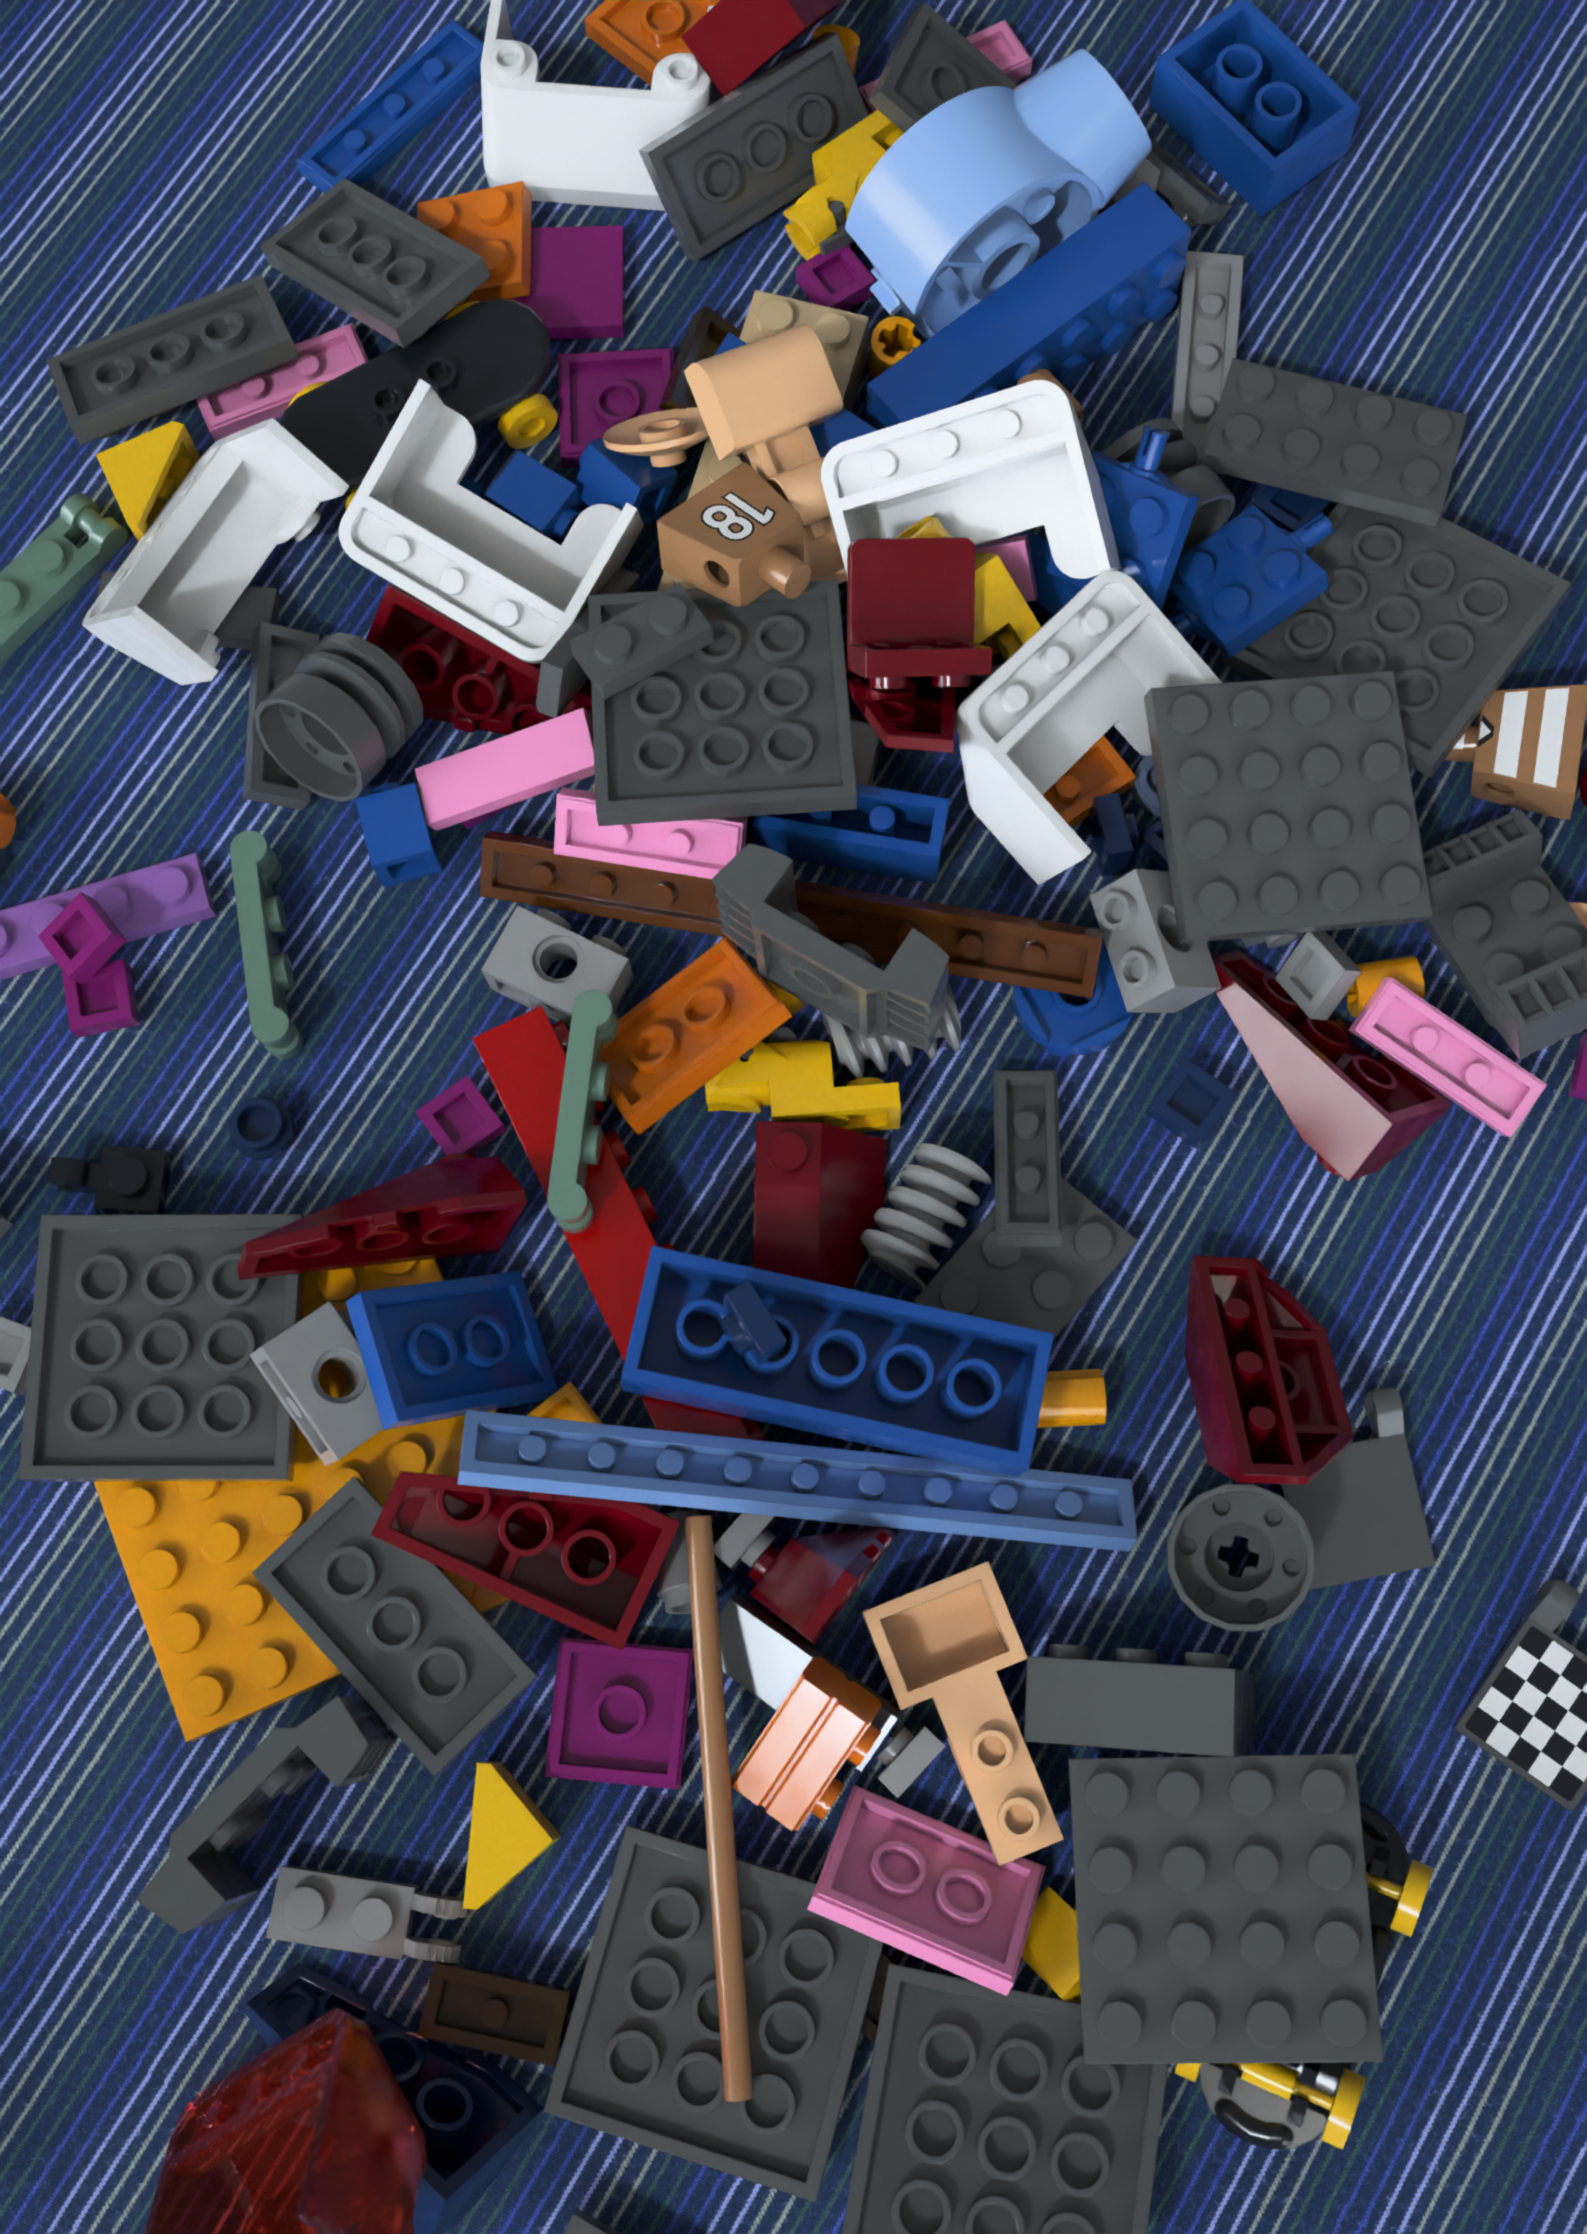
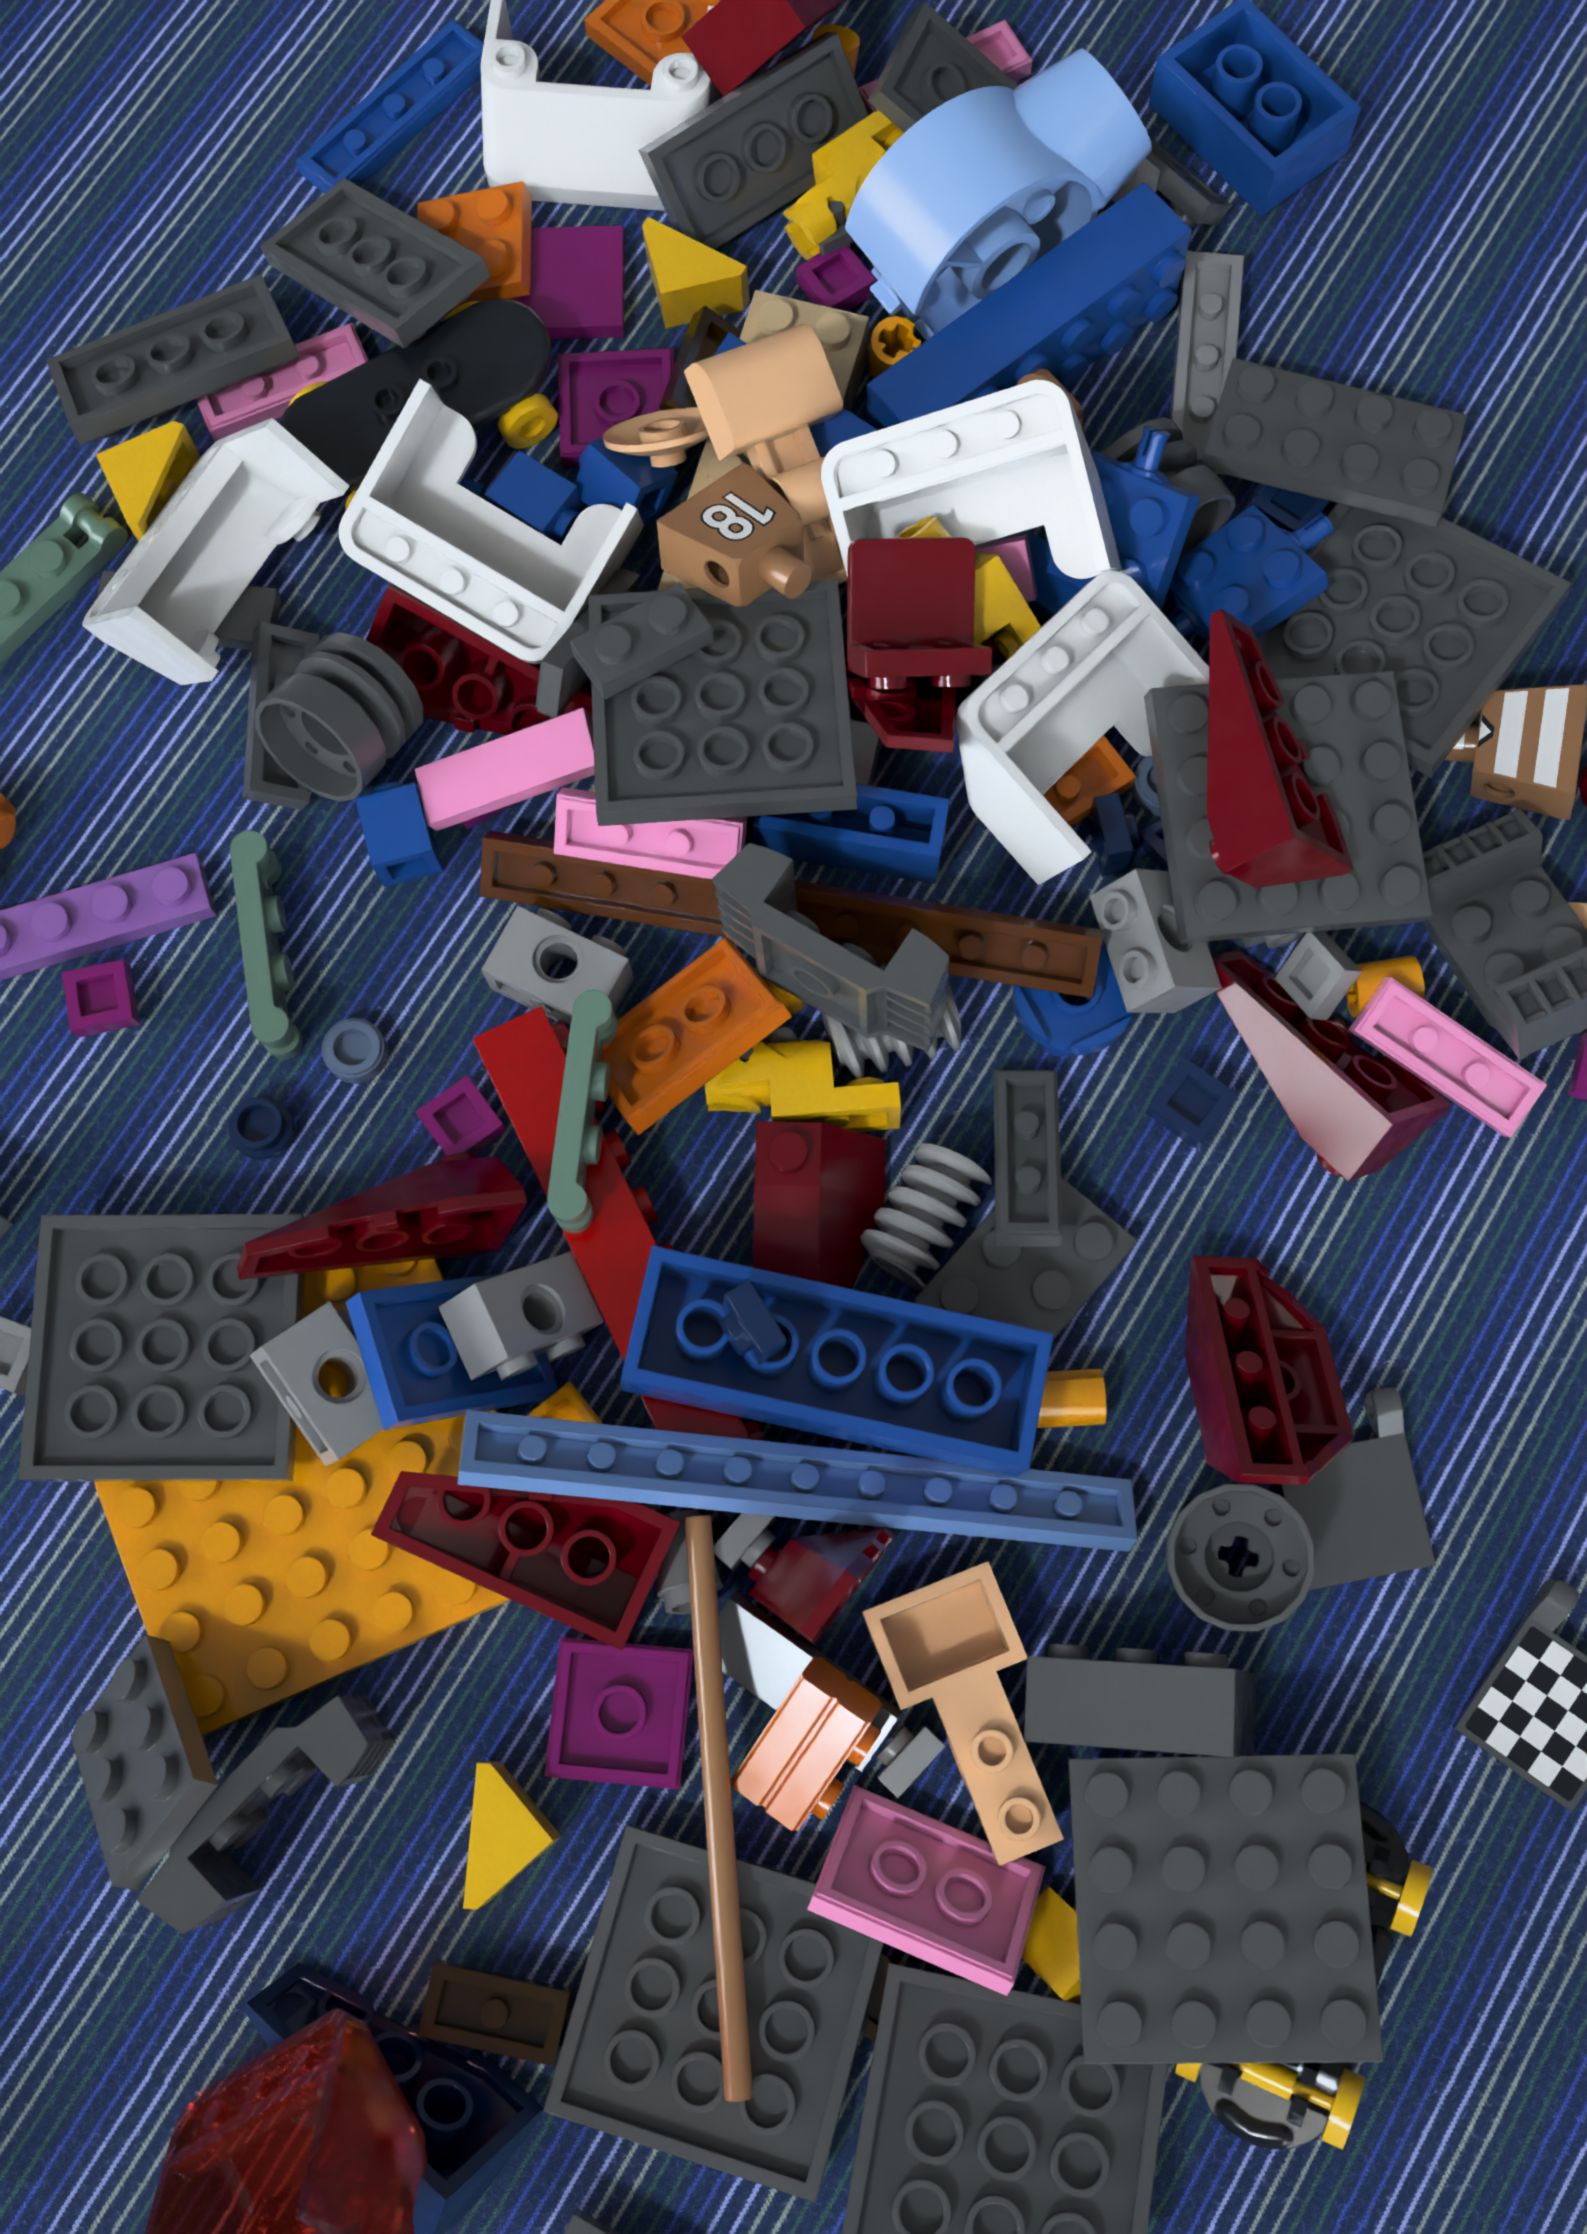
(82, 938): magenta plate -> none
(124, 1181): black plate -> none
(142, 1762): none -> dark grey plate
(354, 1050): none -> sand blue tile
(359, 1914): light grey hinge -> none
(395, 1628): dark grey plate -> none
(521, 1315): none -> light grey brick
(691, 275): none -> yellow slope
(1258, 799): none -> dark red wedge

